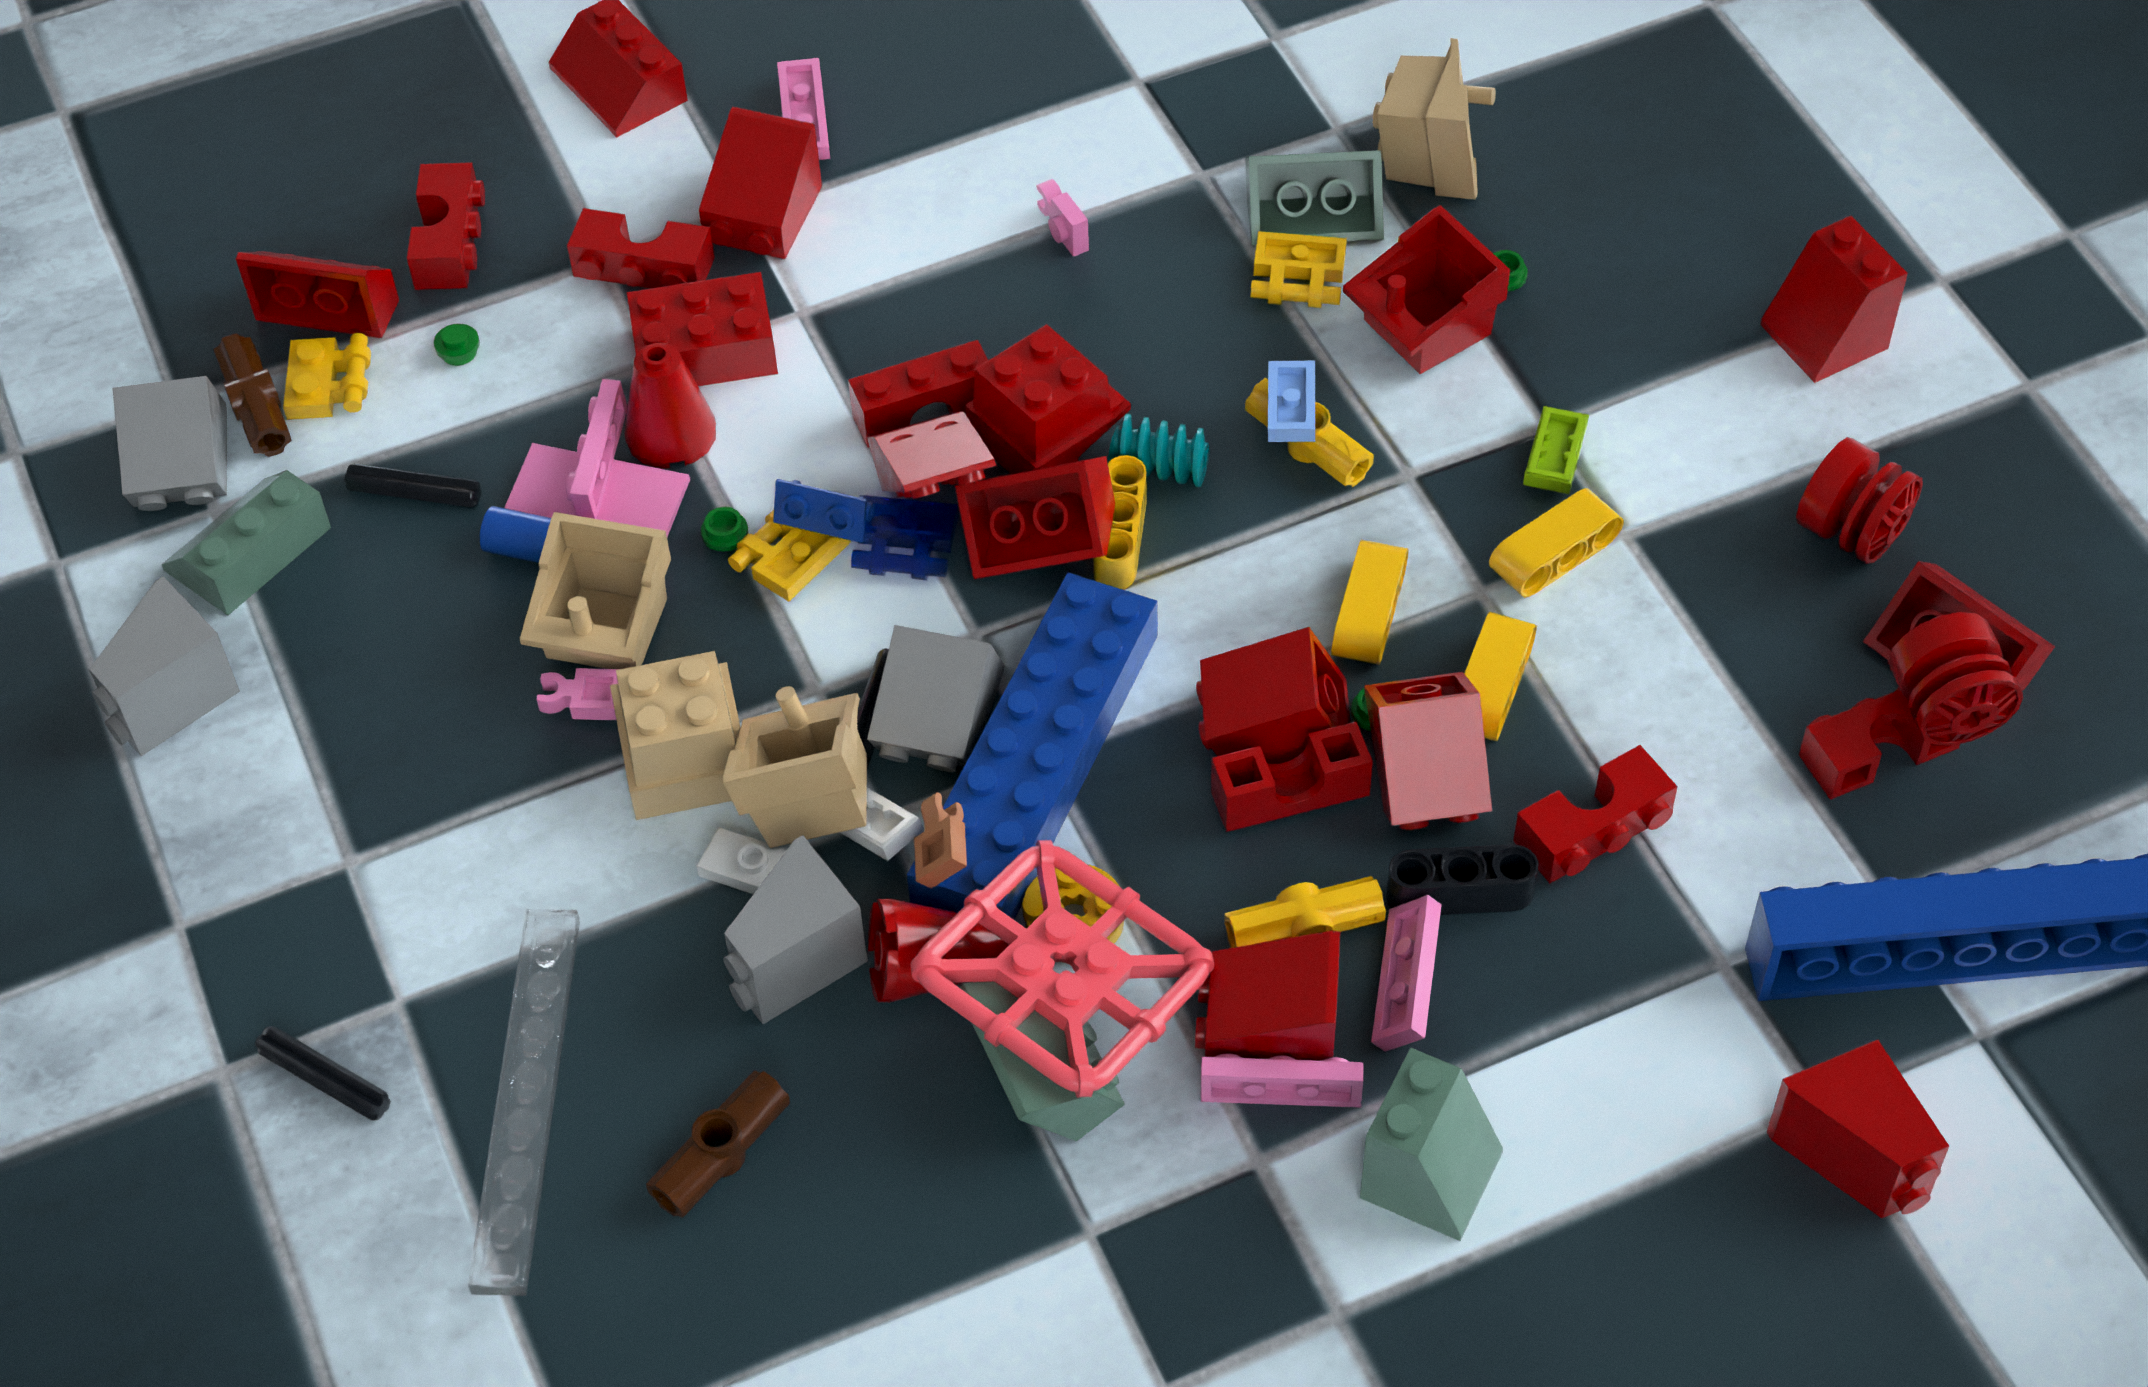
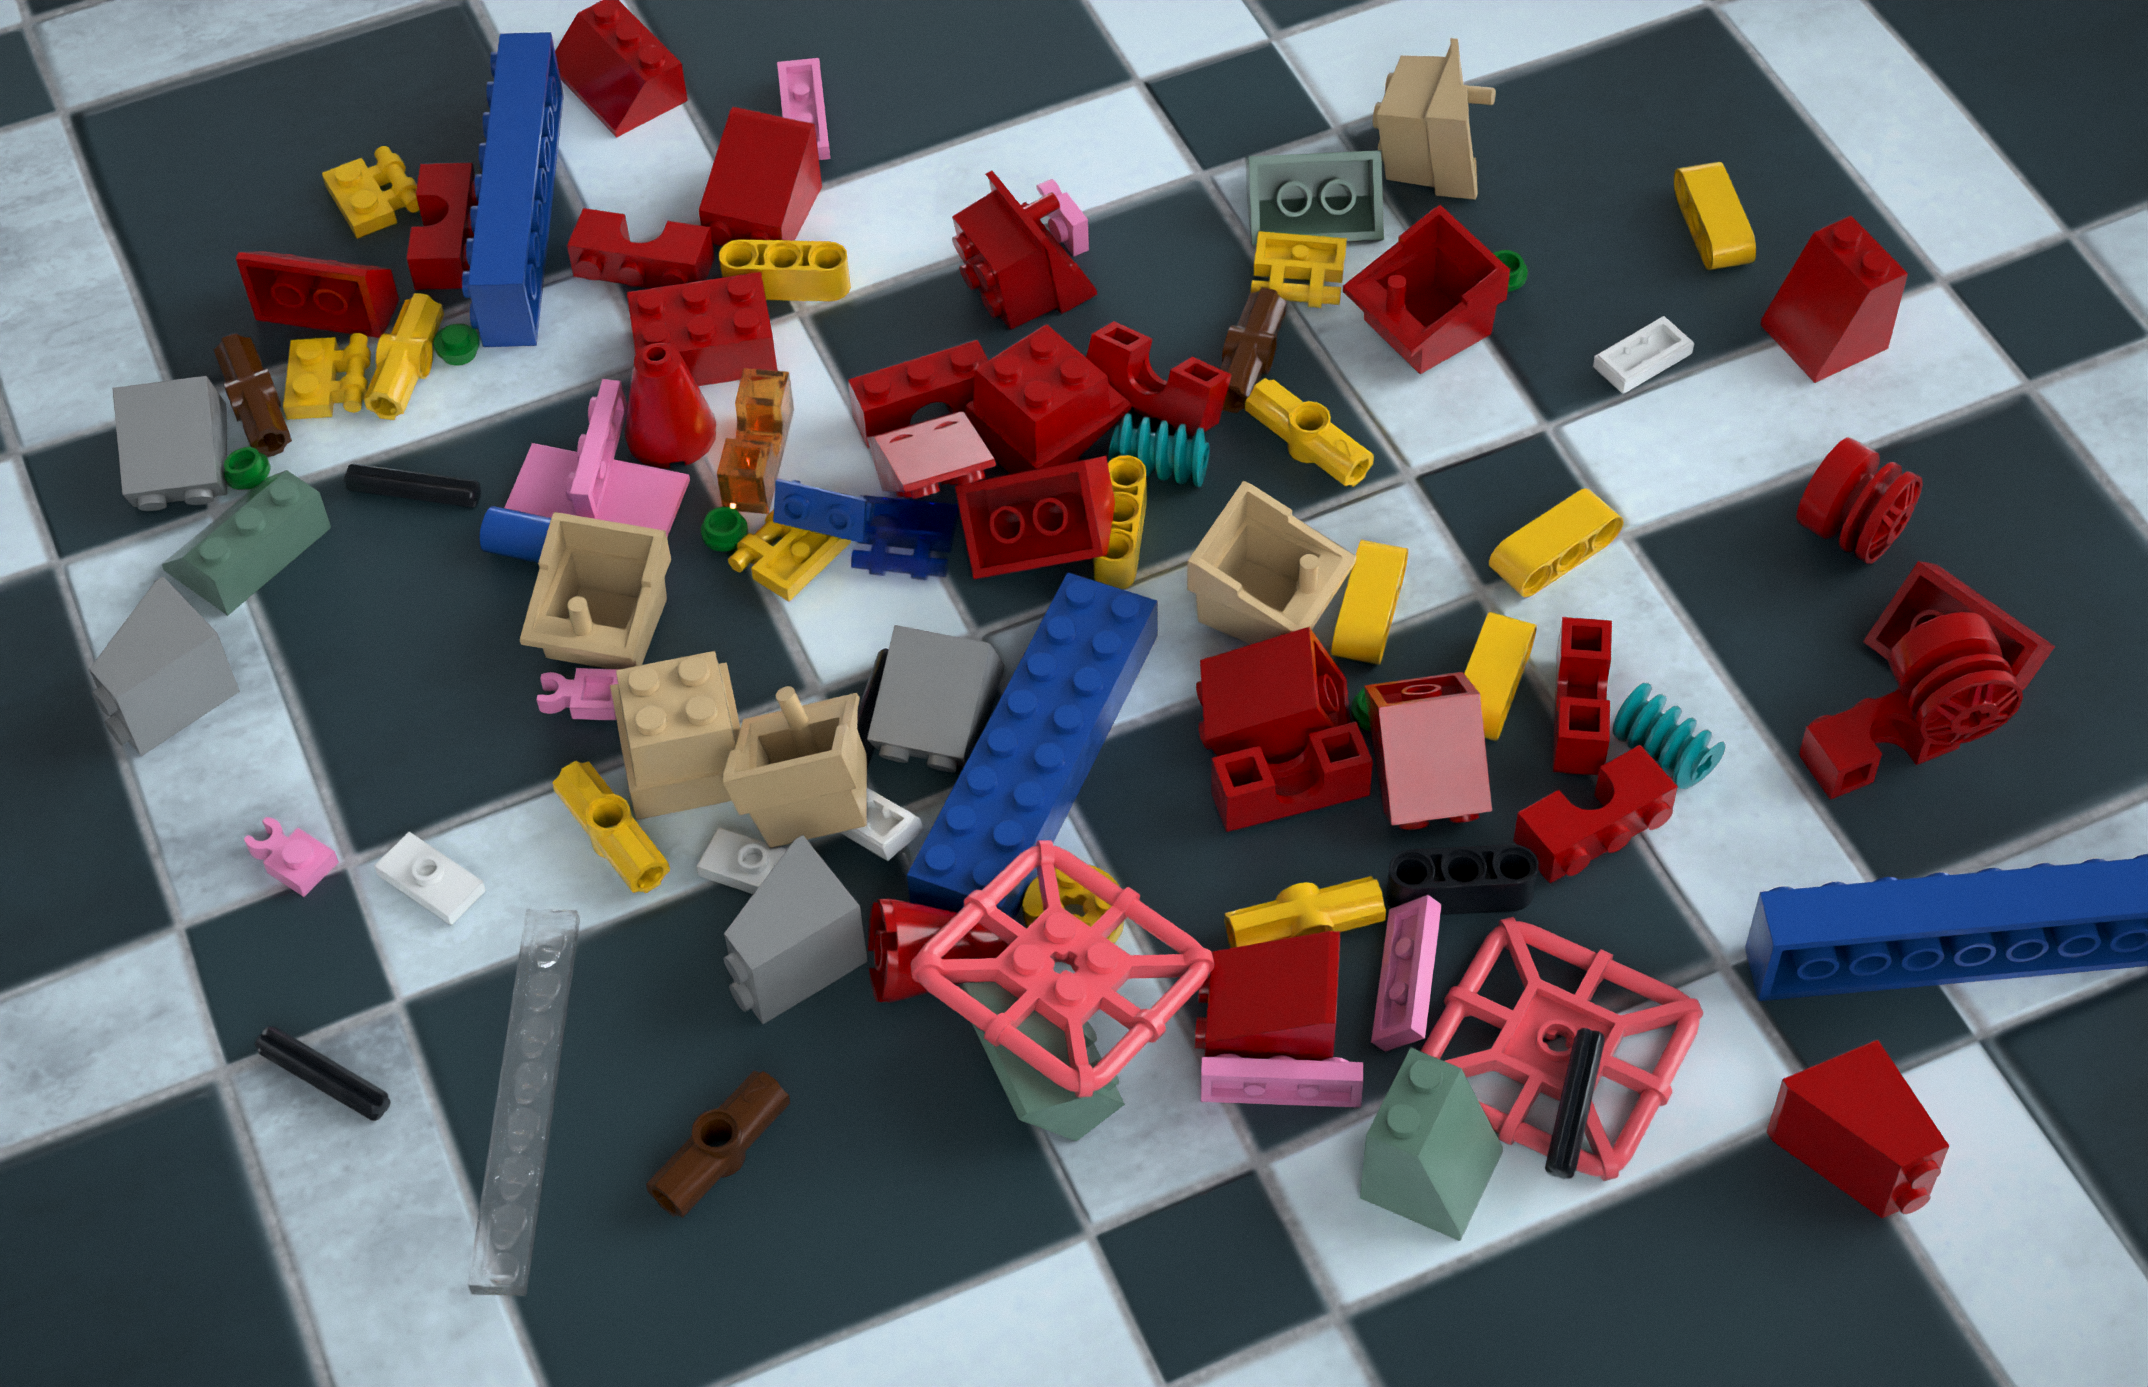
(246, 468): none -> green plate
(293, 860): none -> bright pink plate
(359, 194): none -> yellow plate
(404, 356): none -> yellow piece
(430, 878): none -> white plate
(514, 191): none -> blue brick
(624, 844): none -> yellow piece
(754, 458): none -> clear orange arch
(791, 267): none -> yellow beam
(942, 846): nougat plate -> none
(1016, 257): none -> red piece
(1189, 397): none -> red arch
(1252, 345): none -> reddish brown piece
(1263, 569): none -> tan piece
(1291, 401): light blue plate -> none
(1550, 1012): none -> coral plate
(1556, 450): lime plate -> none
(1575, 1103): none -> black axle
(1581, 696): none -> red arch
(1643, 354): none -> white plate
(1664, 740): none -> teal piece
(1714, 216): none -> yellow beam

